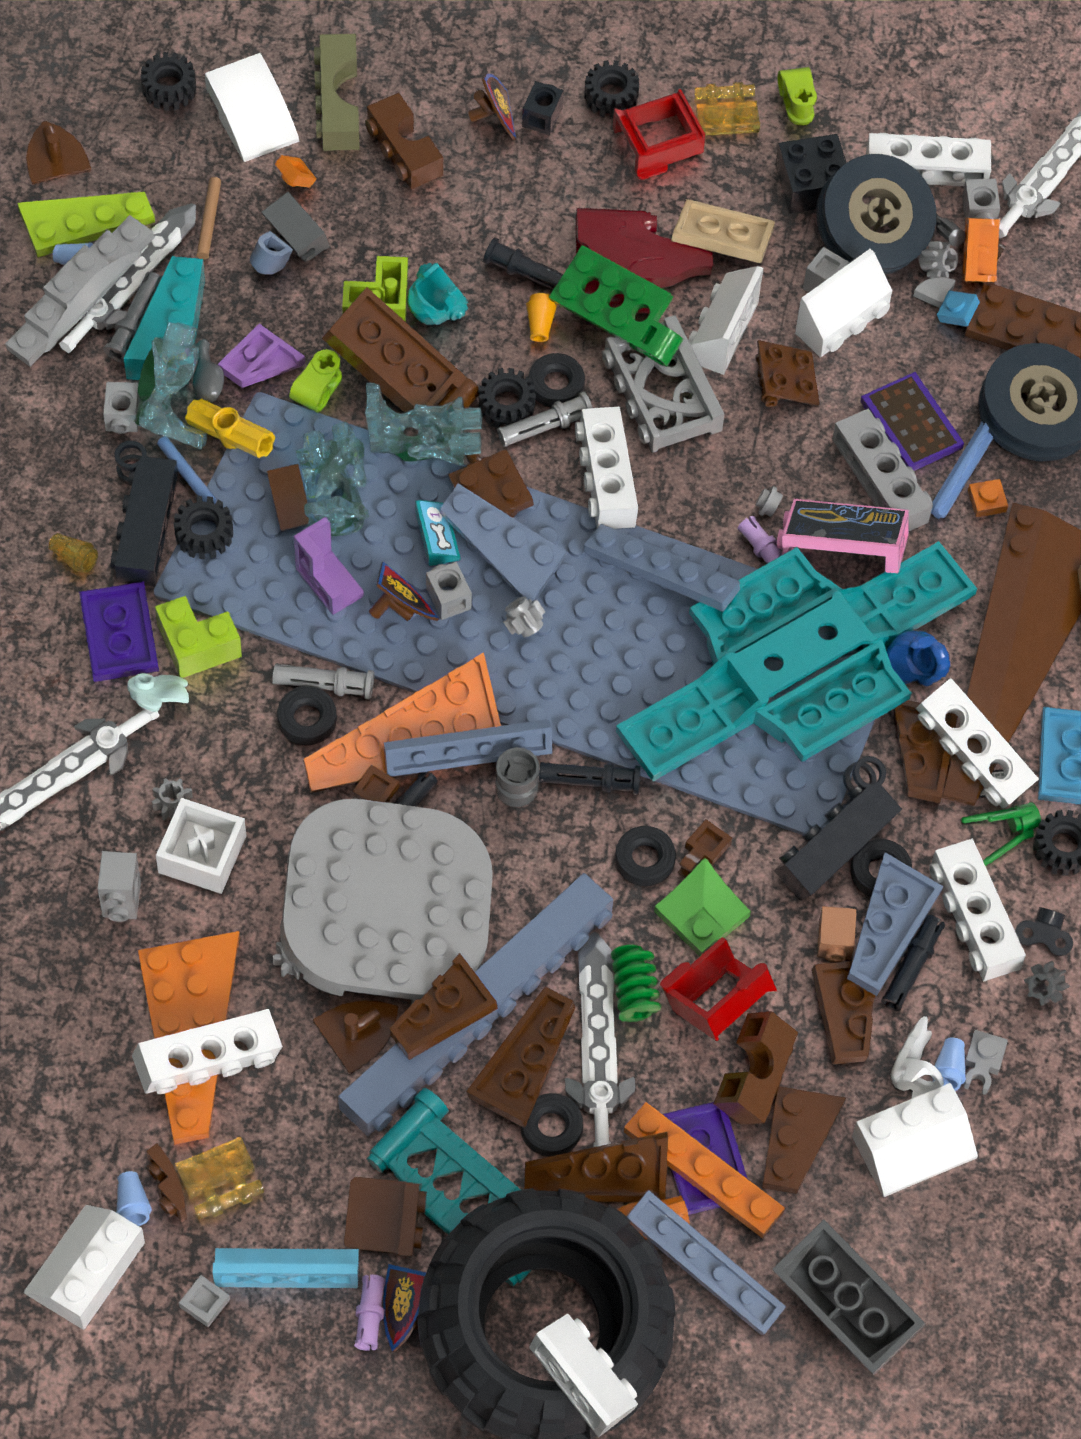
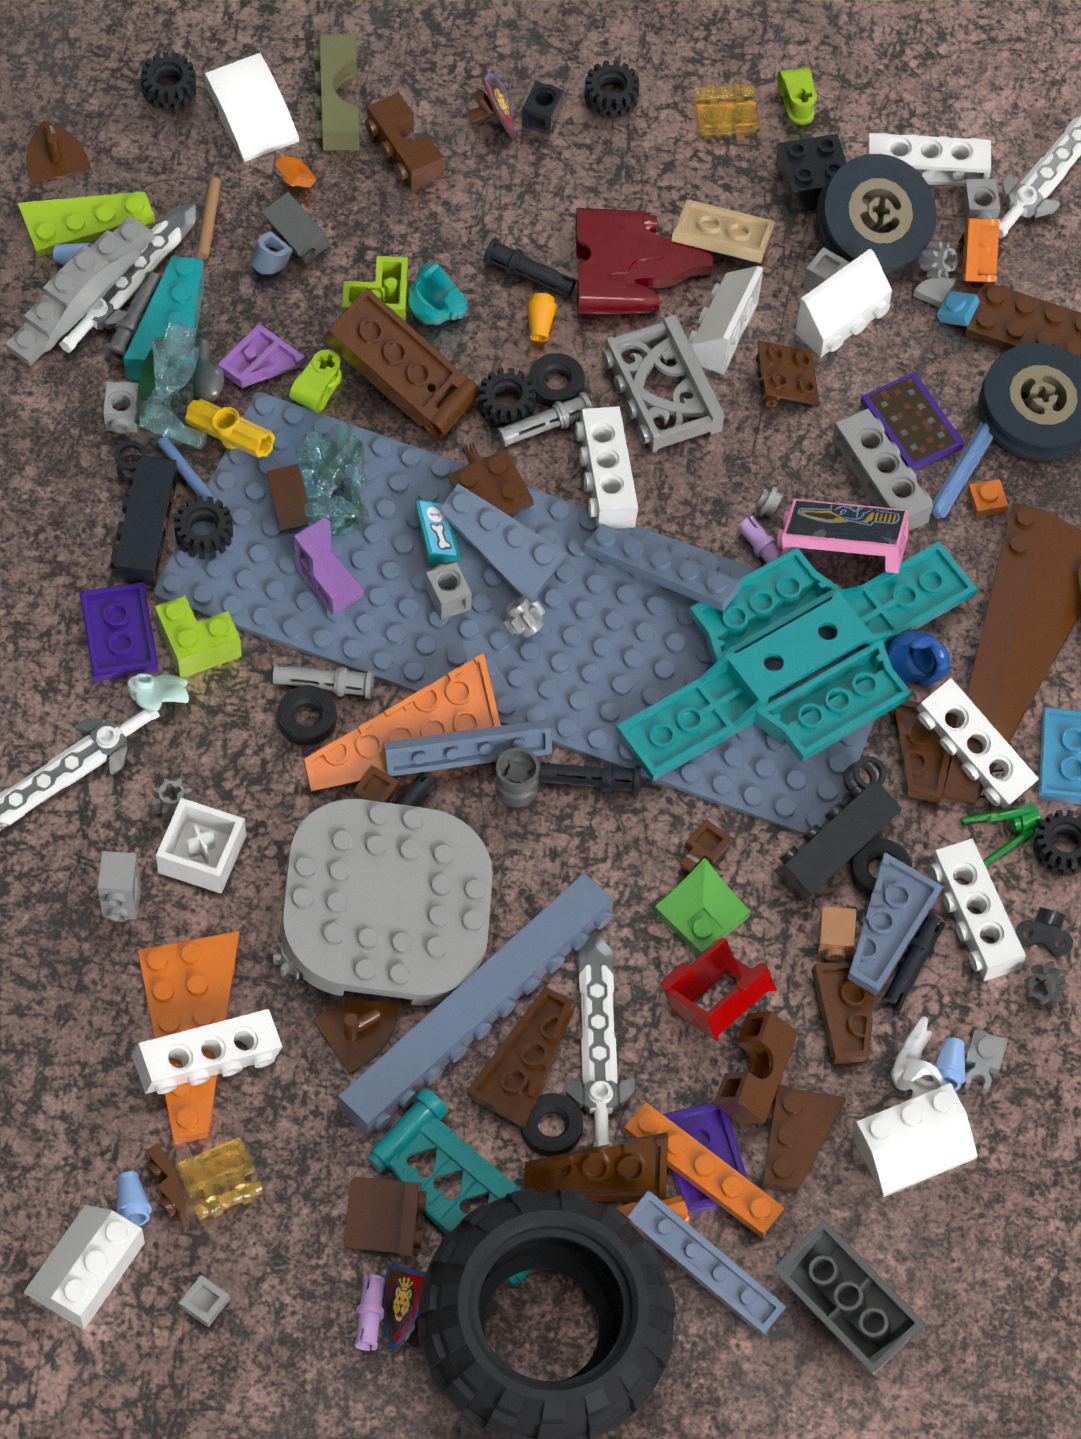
(74, 552): clear yellow cone -> none
(286, 1268): medium azure fence -> none
(399, 596): shield -> none
(435, 437): clear light blue hips -> none
(447, 1008): reddish brown wing -> none
(584, 1373): white slope -> none
(634, 983): green piece -> none
(645, 875): black tyre -> none
(647, 336): green hinge -> none
(655, 159): red piece -> none
(950, 231): dark grey axle -> none

